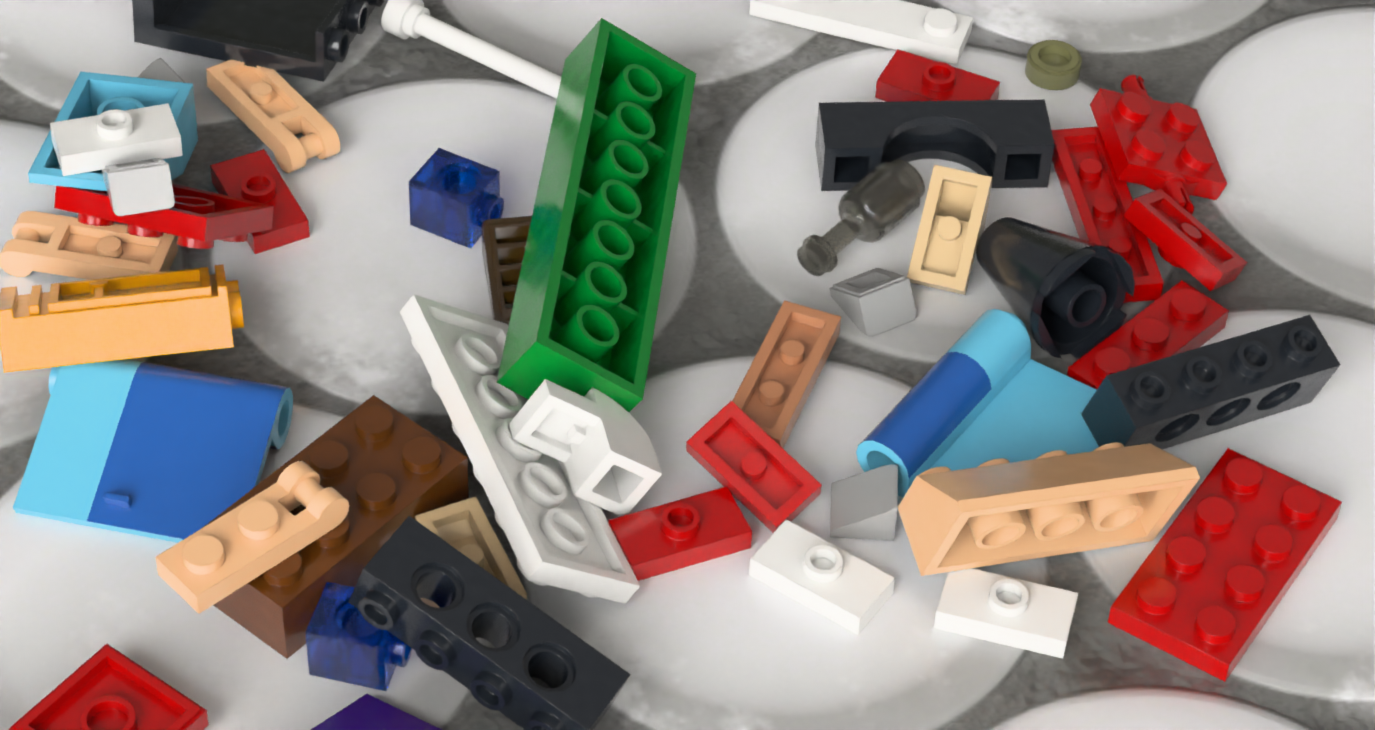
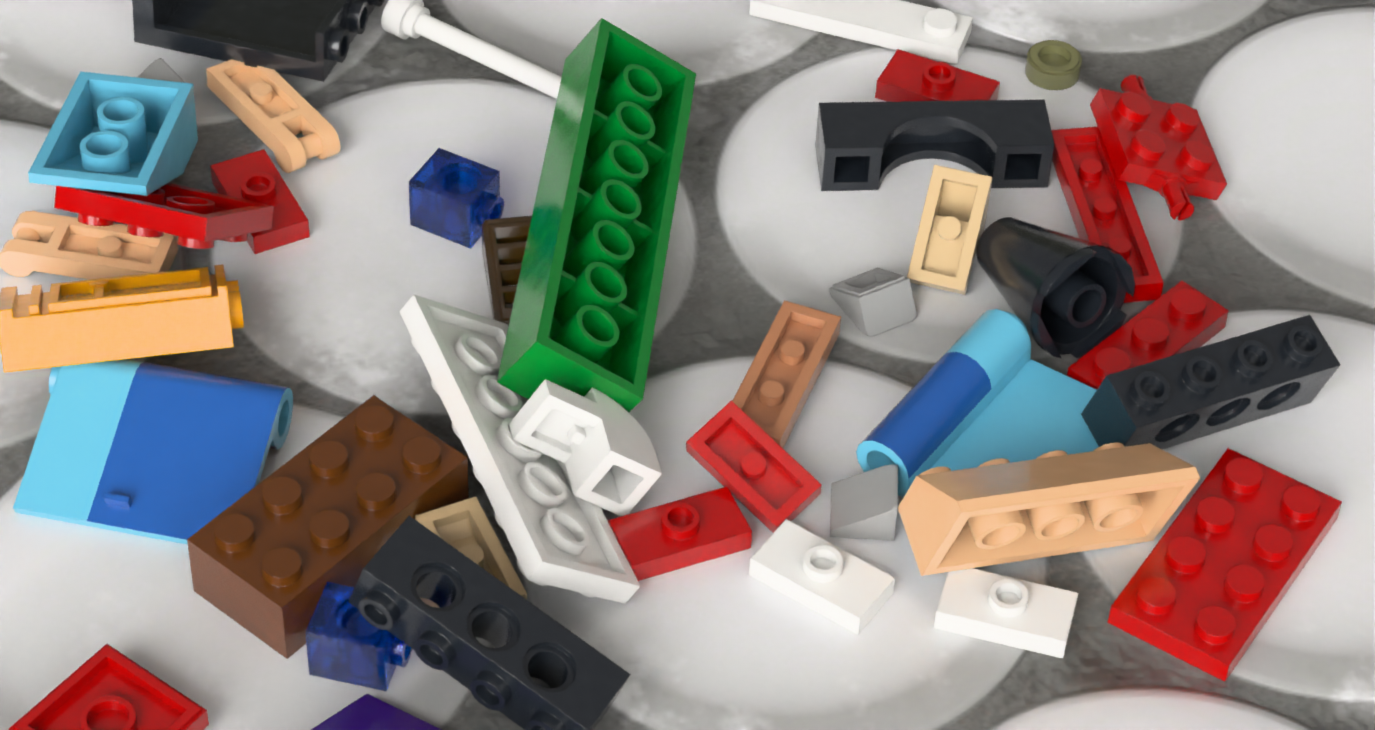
(115, 138): white plate -> none
(139, 186): slope -> none
(252, 537): light nougat plate -> none
(885, 193): clear smoke piece -> none
(1184, 240): red plate -> none

